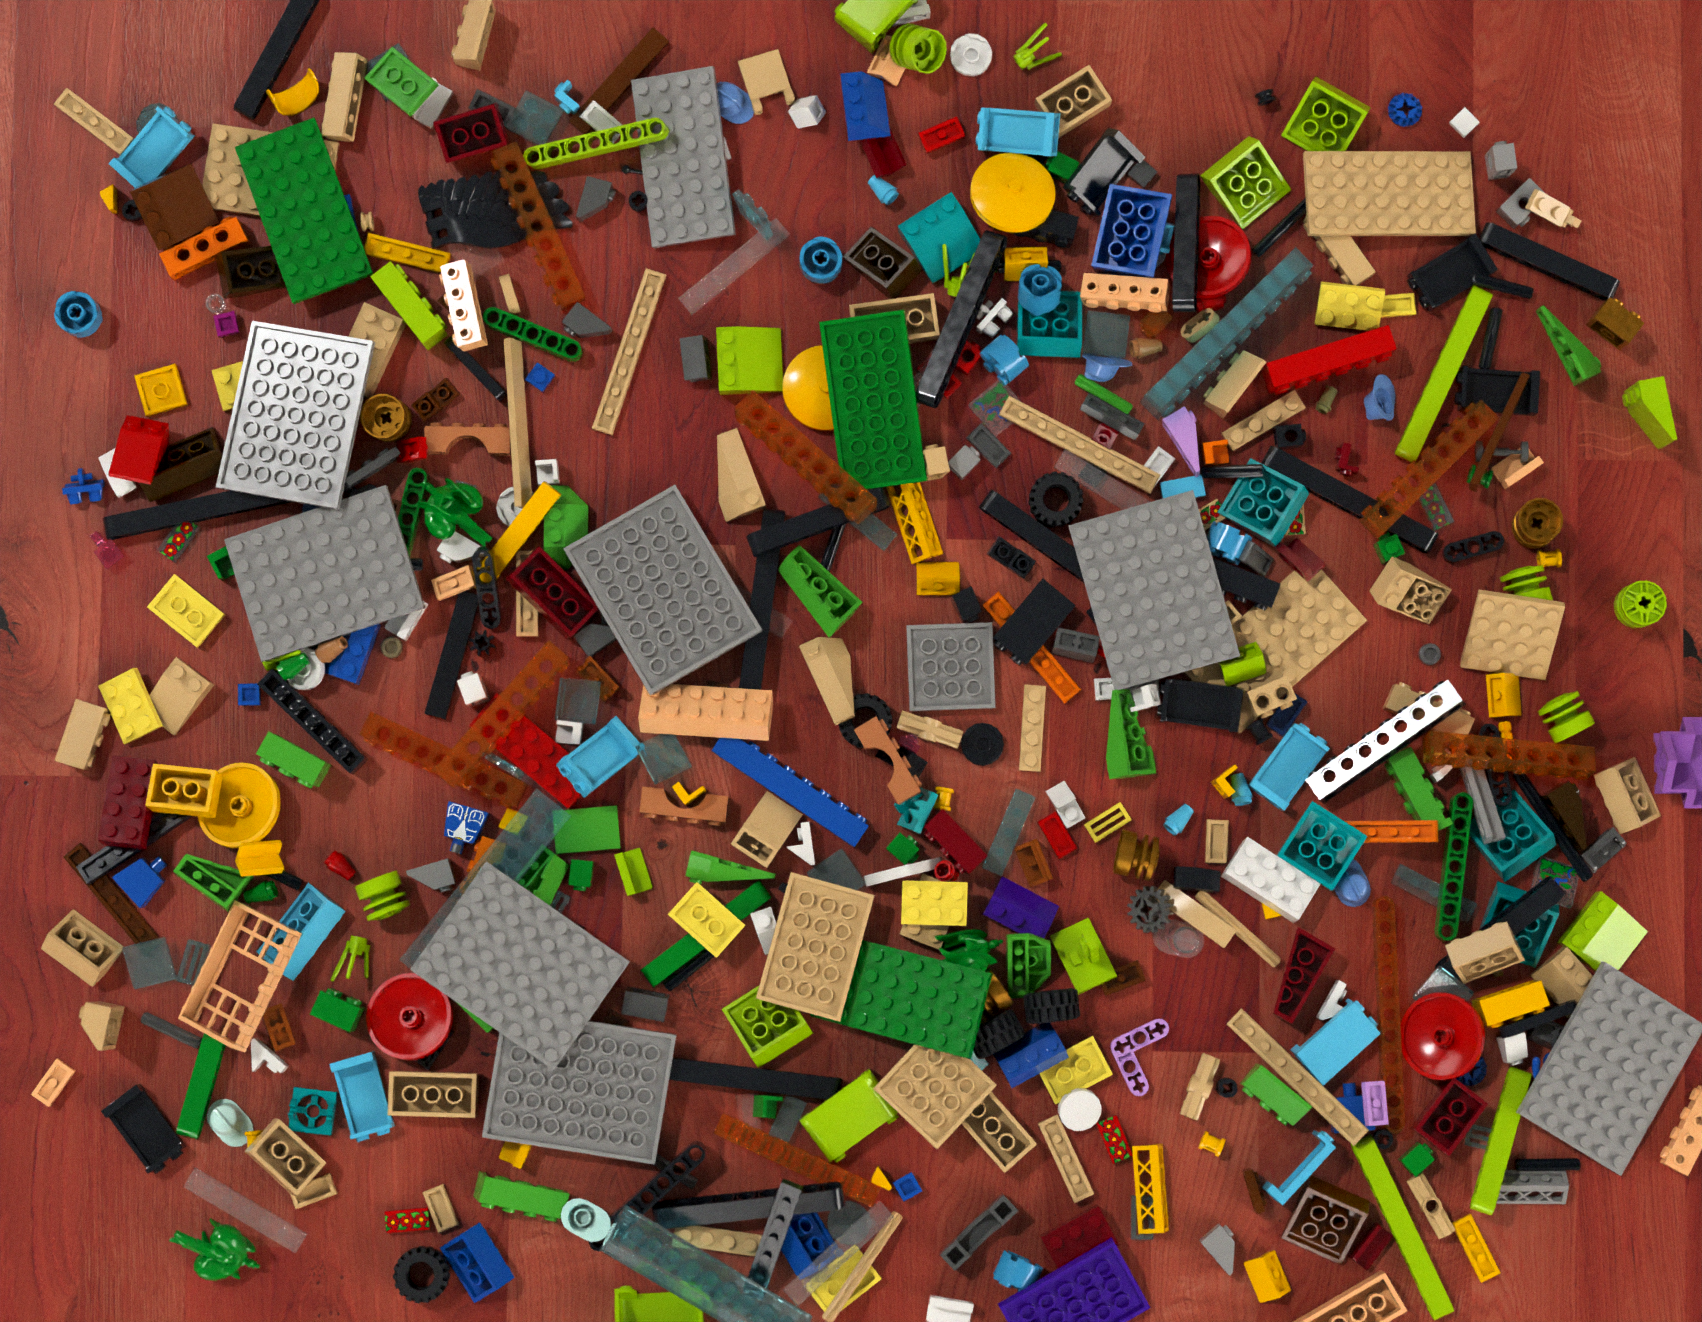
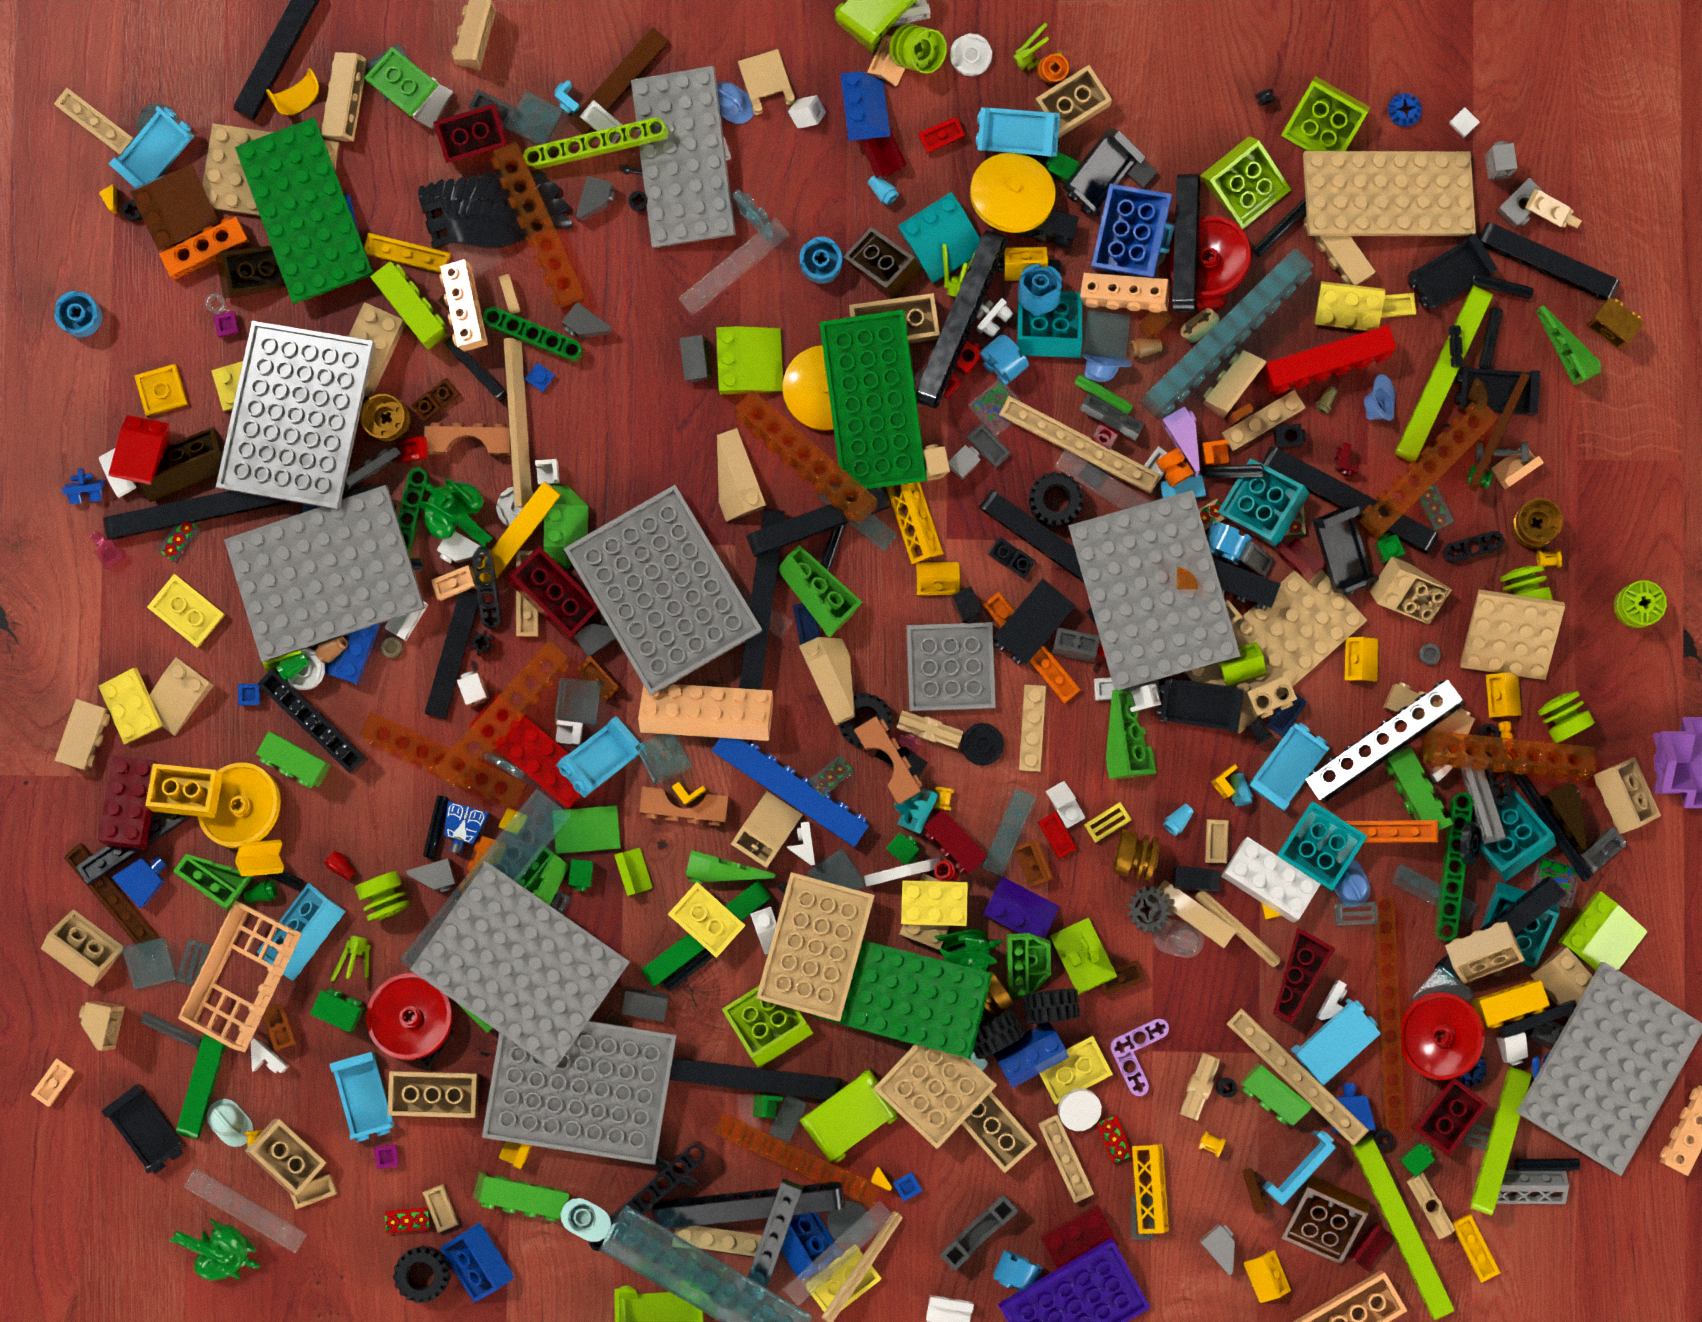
(221, 563): green panel -> none
(298, 1094): teal piece -> none
(367, 221): tan bush -> none
(386, 1156): none -> magenta plate
(435, 826): none -> black axle
(629, 352): tan tile -> none
(806, 624): none -> dark blue tile
(831, 775): none -> clear light blue tile
(1052, 68): none -> orange wheel
(1174, 467): none -> orange wheel
(1186, 579): none -> clear orange tile
(1240, 414): none -> dark orange tile
(1338, 914): none -> clear light blue tile
(1343, 550): none -> black panel
(1361, 659): none -> yellow panel
(1374, 1103): lavender panel -> none
(1455, 346): none -> black axle
(1470, 843): none -> black tile
(1477, 392): none -> clear orange tile
(1651, 409): lime slope -> none

